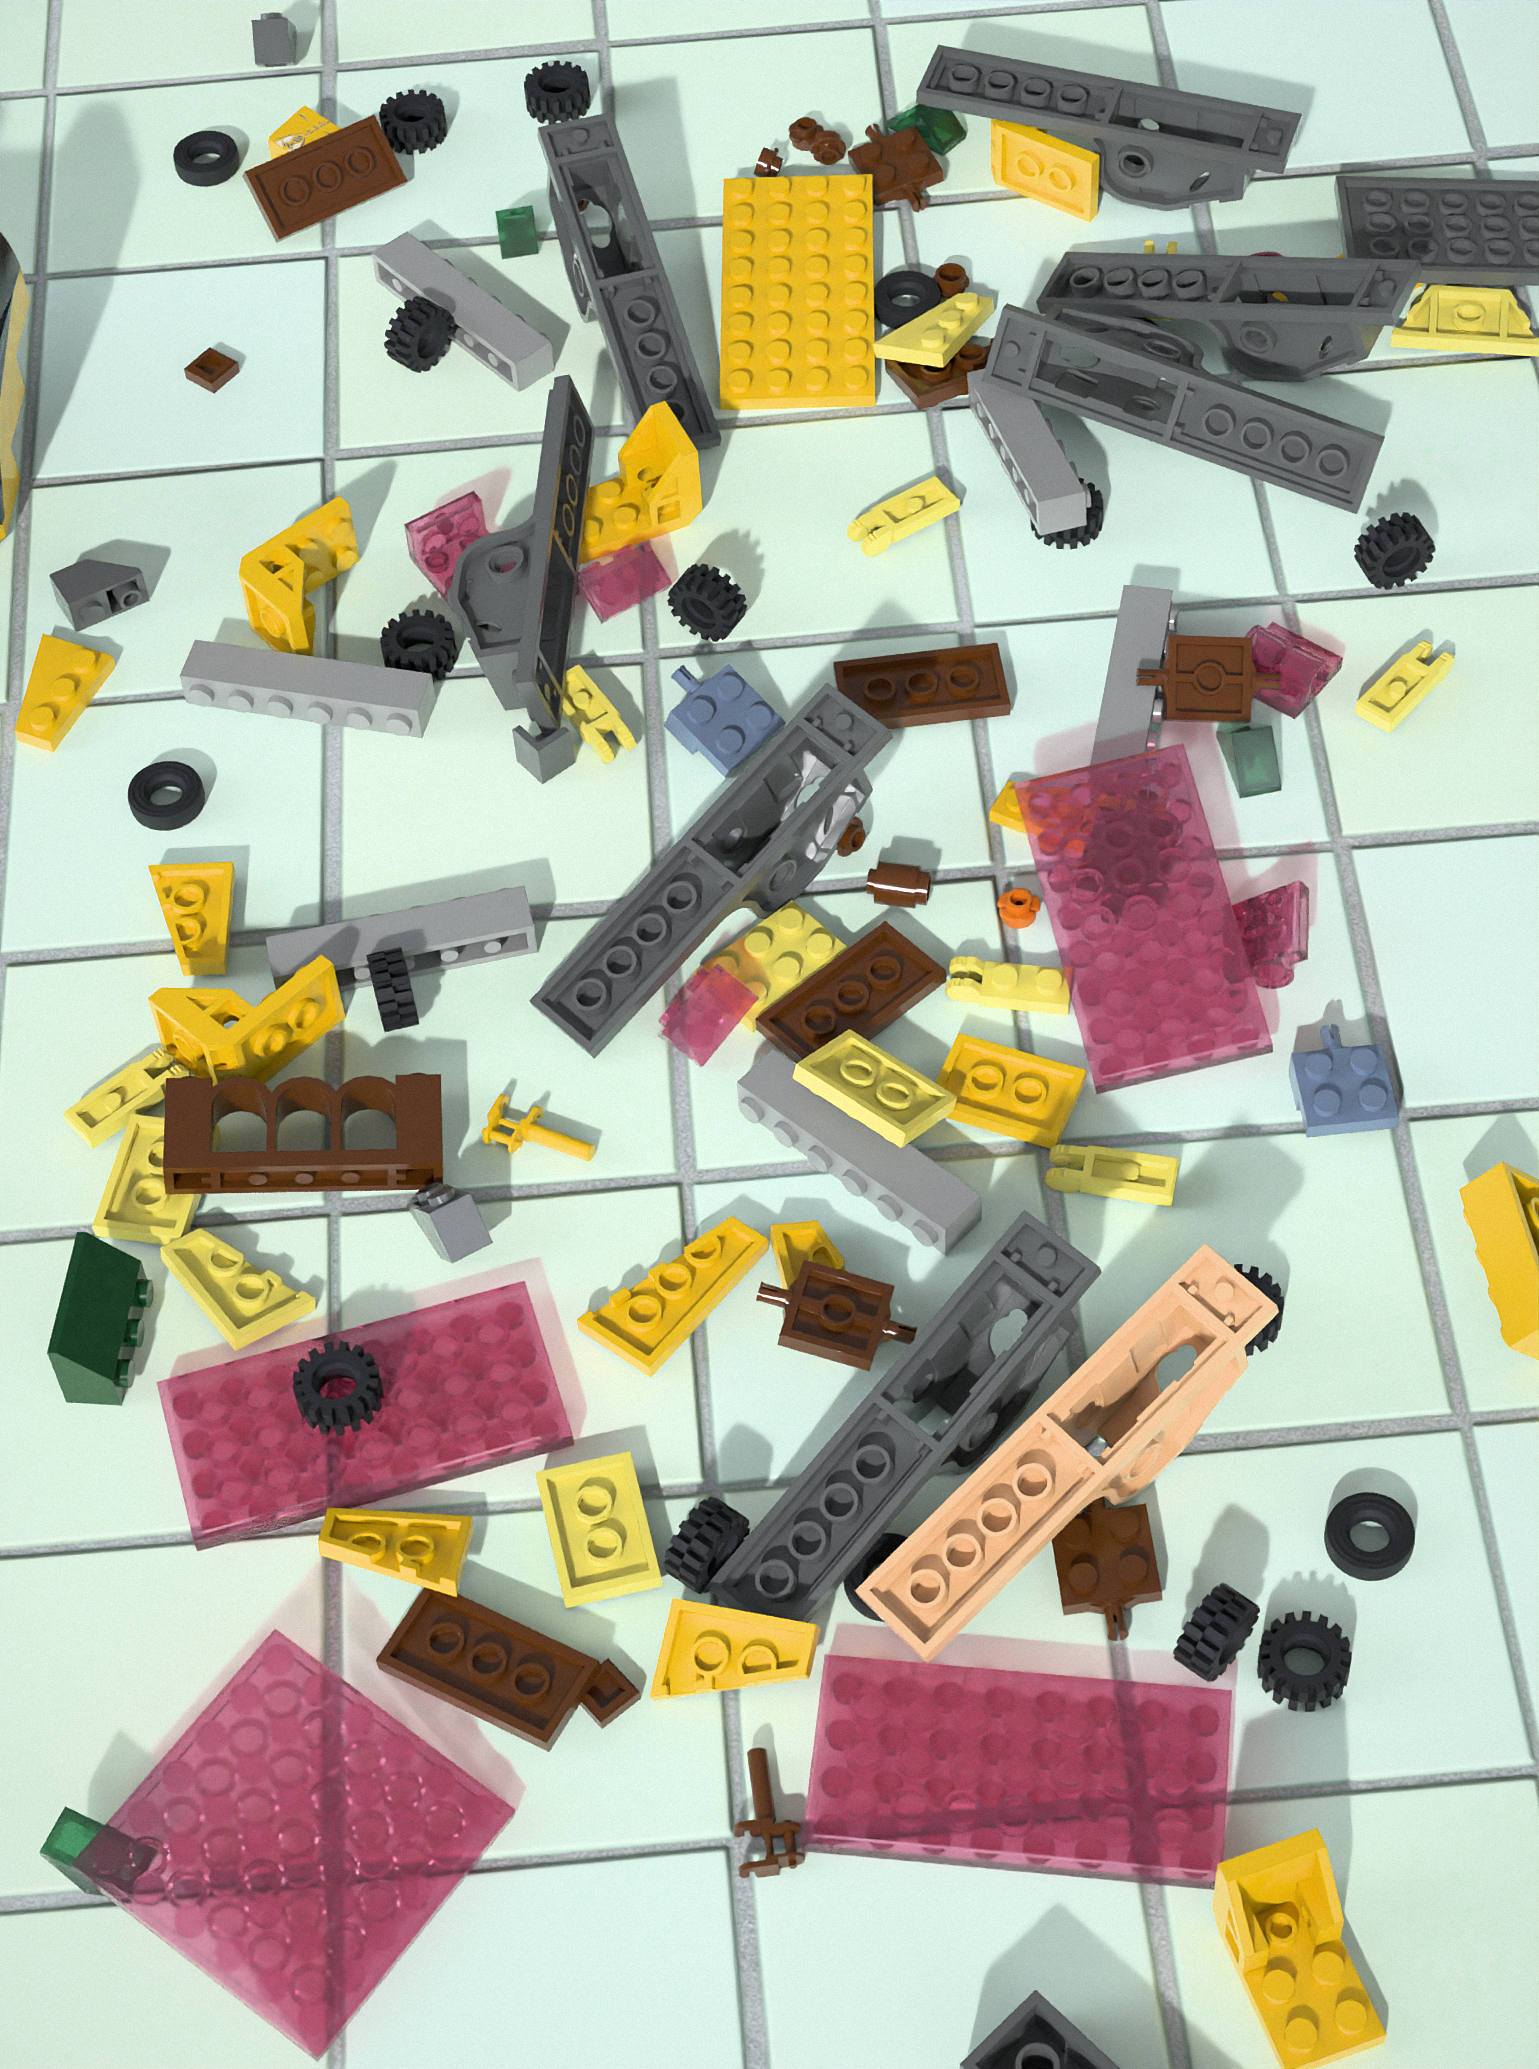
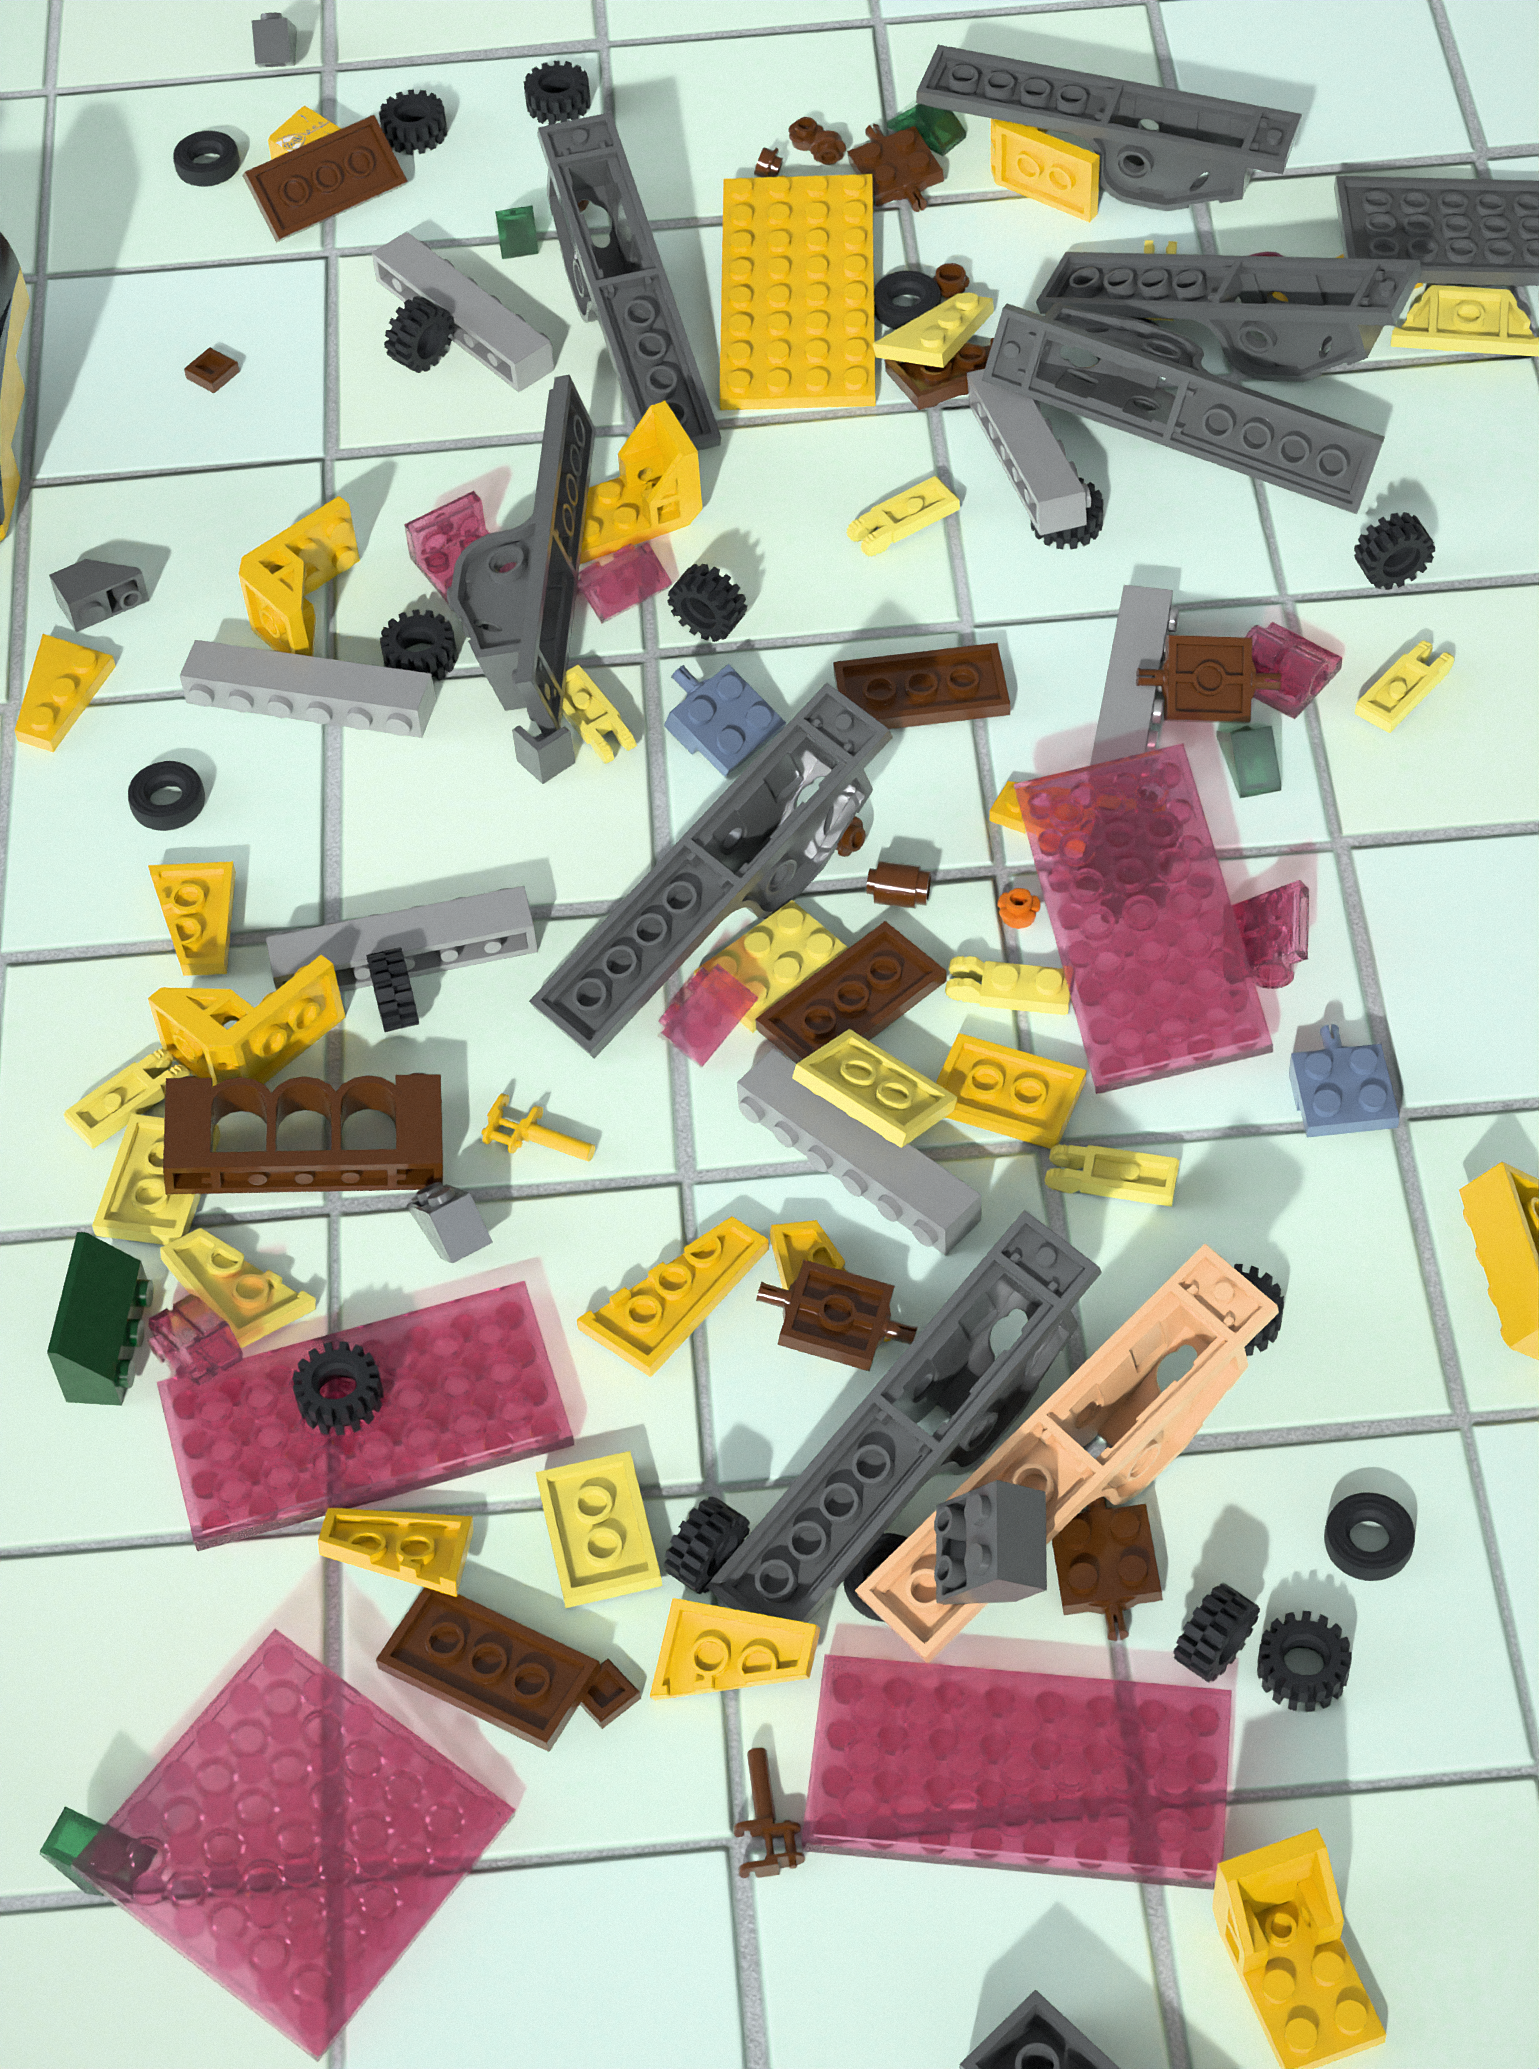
(193, 1340): none -> clear pink brick
(991, 1545): none -> dark grey slope

